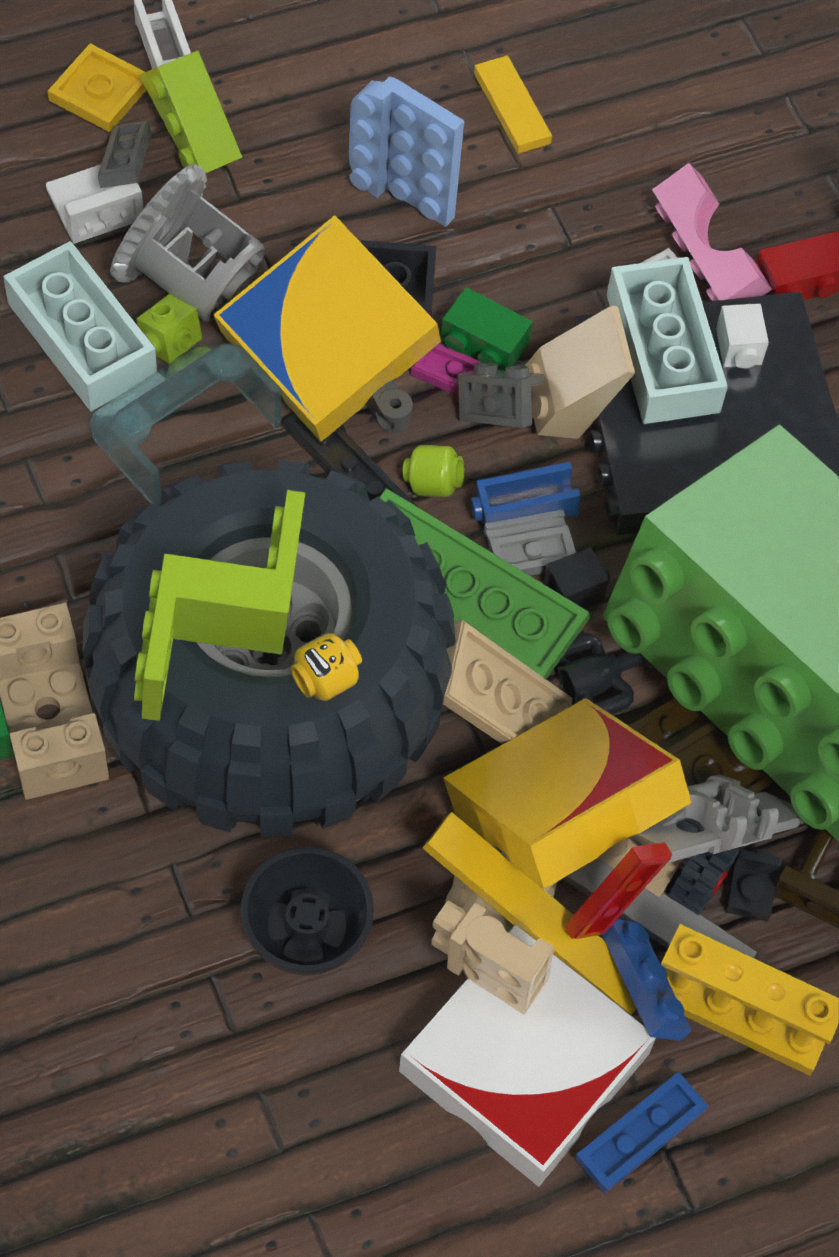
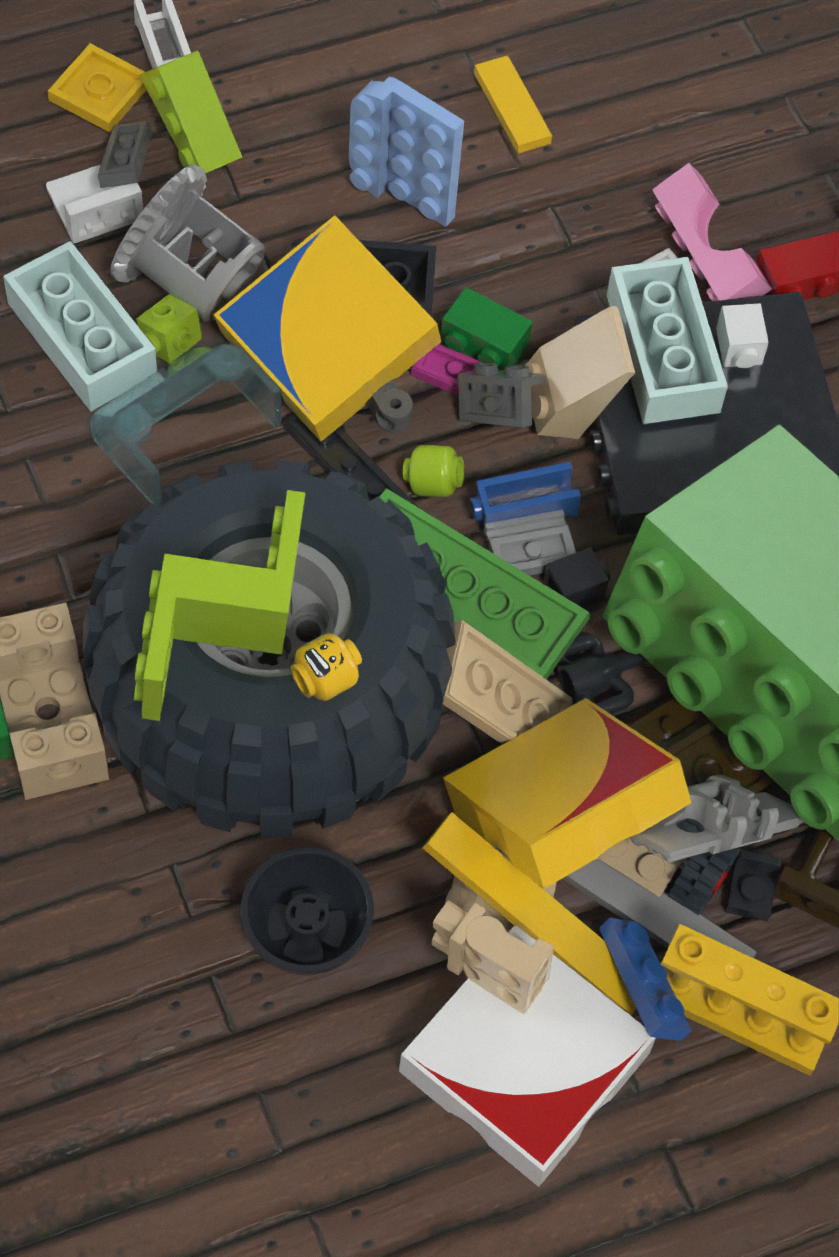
(618, 890): red tile -> none
(641, 1132): blue plate -> none

